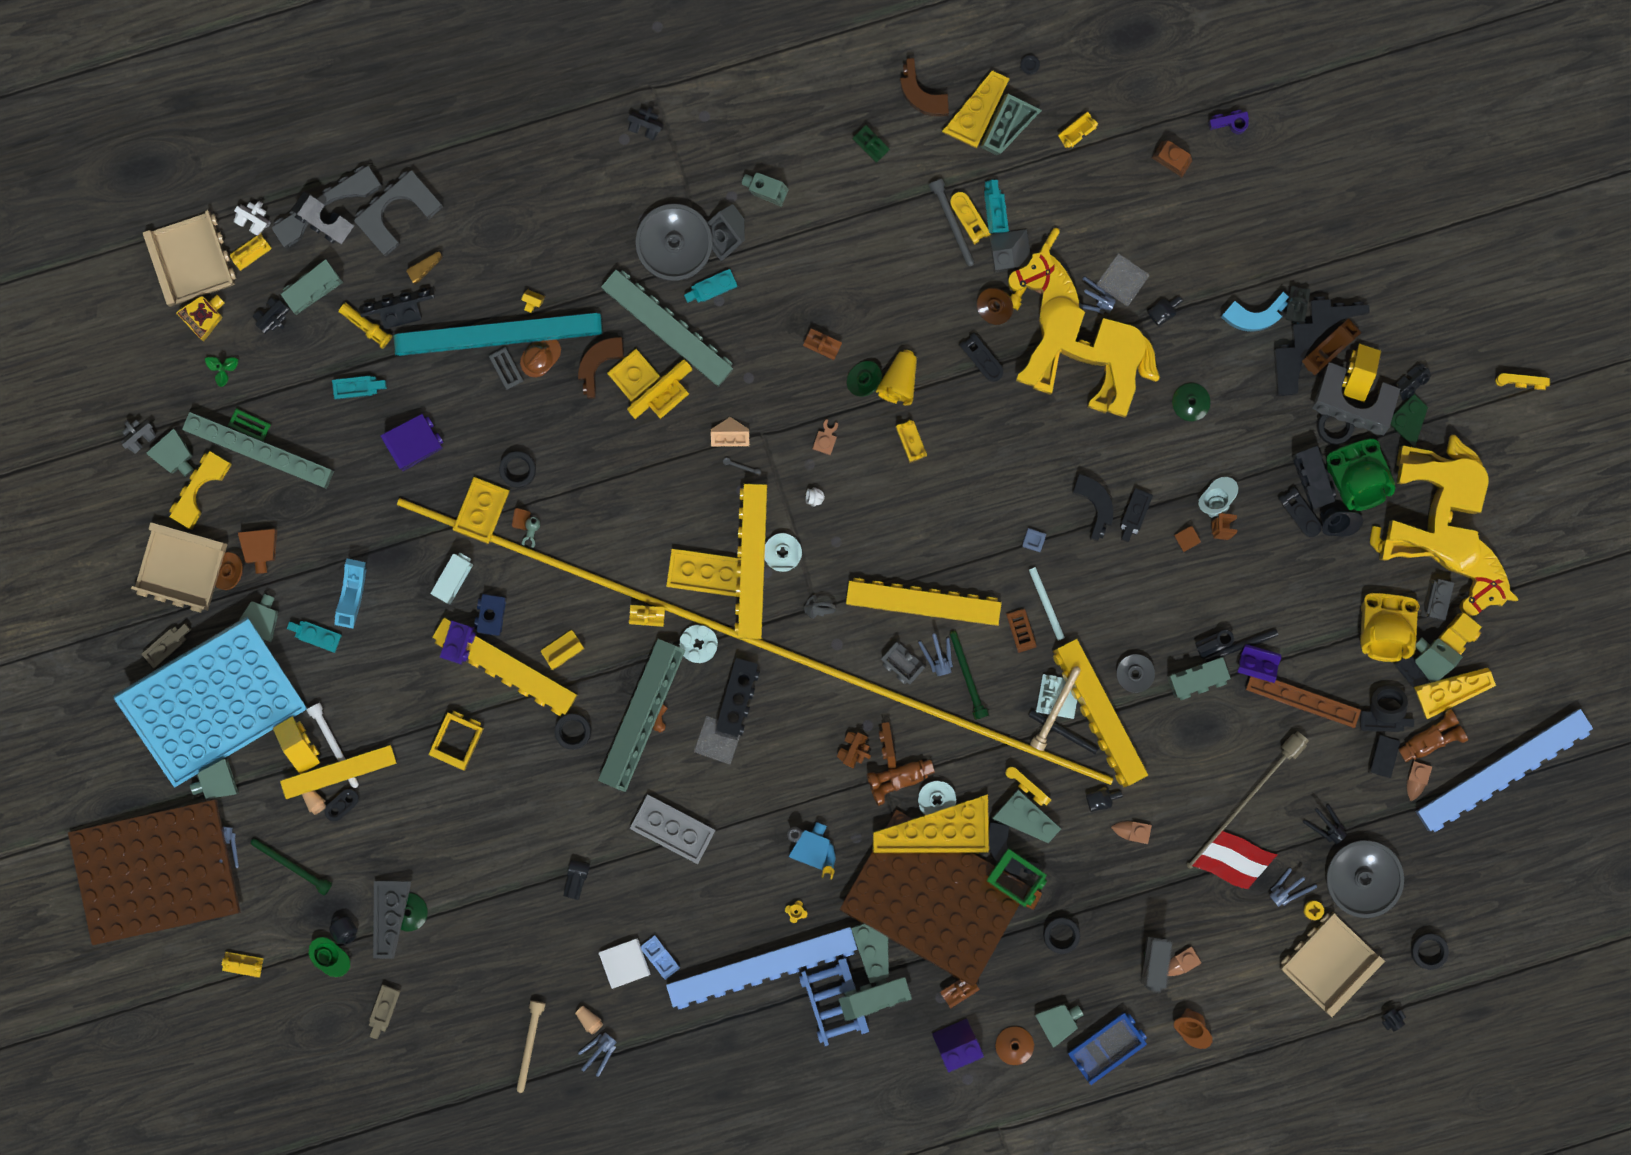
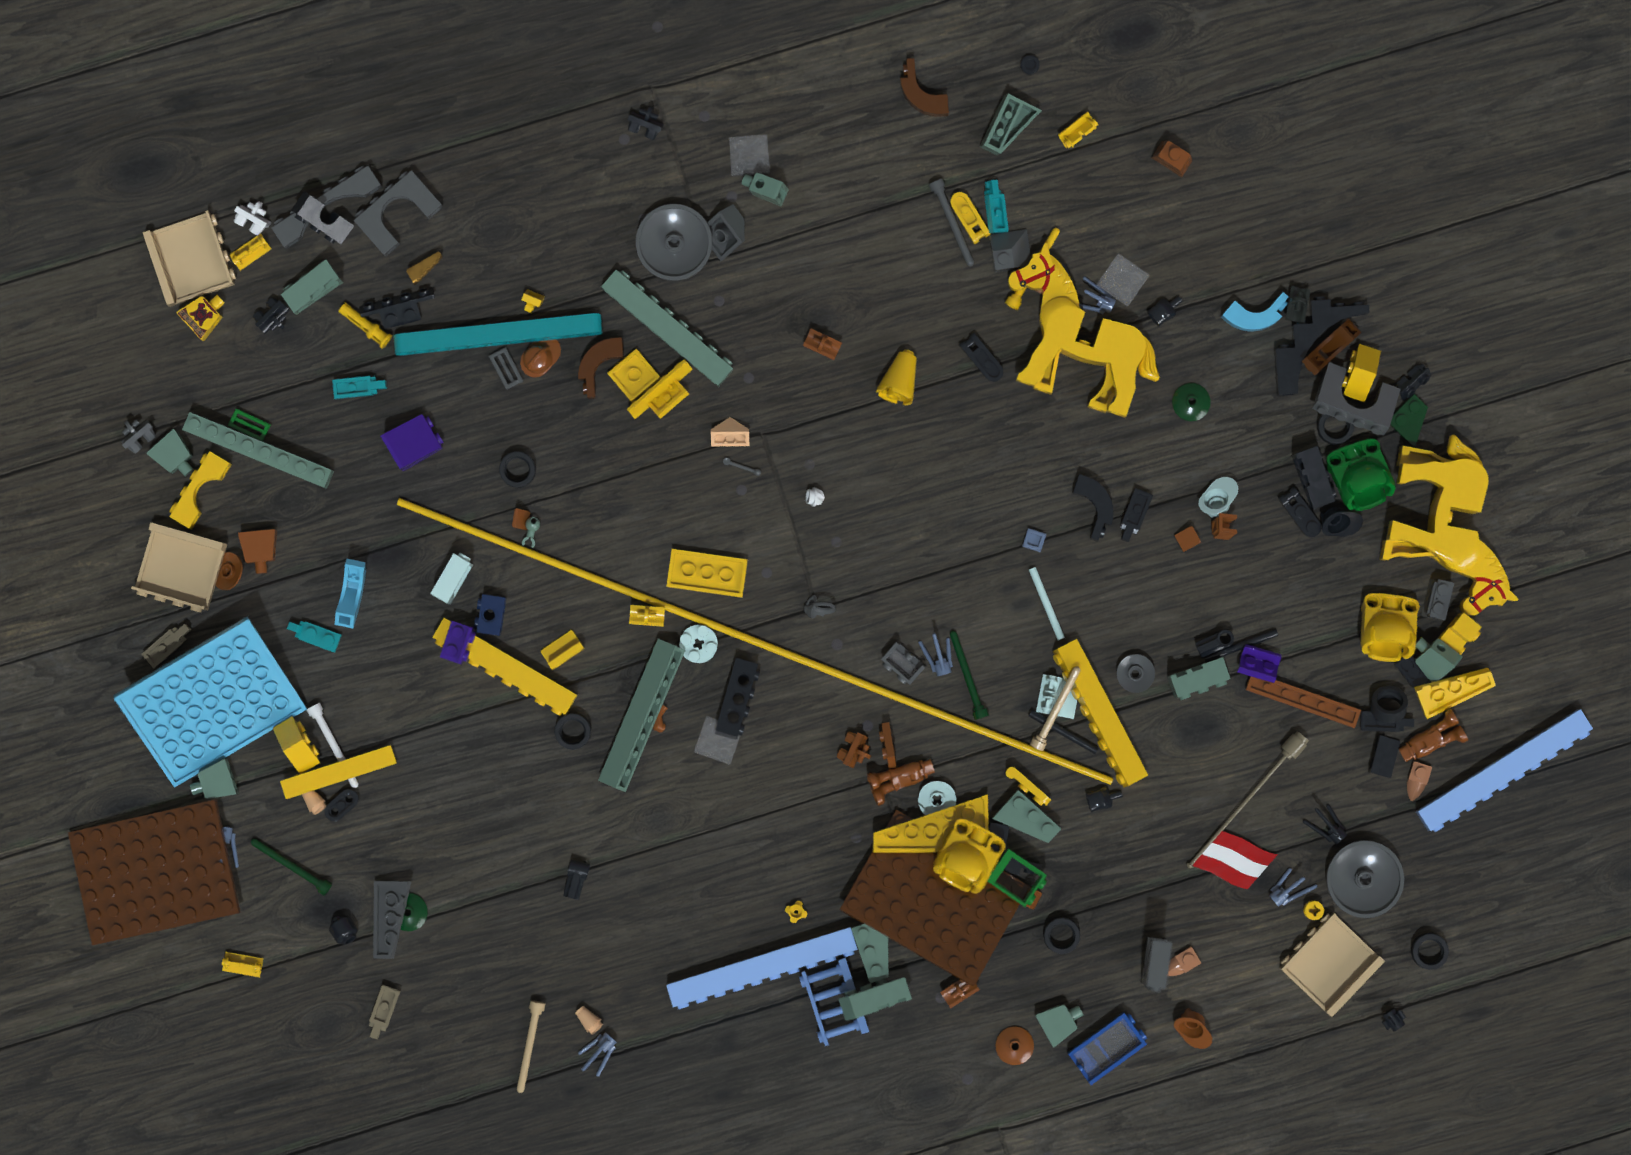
(214, 364): green plant -> none
(262, 617): sand green torso -> none
(329, 957): green piece -> none
(434, 752): yellow window -> none
(481, 510): yellow tile -> none
(624, 963): white slope -> none
(660, 957): light blue slope -> none
(672, 829): light grey plate -> none
(712, 287): teal hinge -> none
(749, 155): none -> clear tile
(752, 561): yellow brick -> none
(789, 561): light aqua plate -> none
(813, 848): dark azure torso -> none
(825, 441): nougat plate -> none
(860, 374): dark green dish -> none
(871, 144): dark green hips -> none
(911, 441): yellow hinge -> none
(923, 603): yellow brick -> none
(957, 1045): dark purple slope -> none
(967, 857): none -> yellow piece
(975, 115): yellow wing -> none
(990, 311): reddish brown dish -> none
(1025, 646): dark orange slope -> none
(1133, 831): nougat plate -> none
(1220, 121): dark purple plate -> none
(1375, 540): yellow arm -> none
(1522, 381): yellow plate -> none

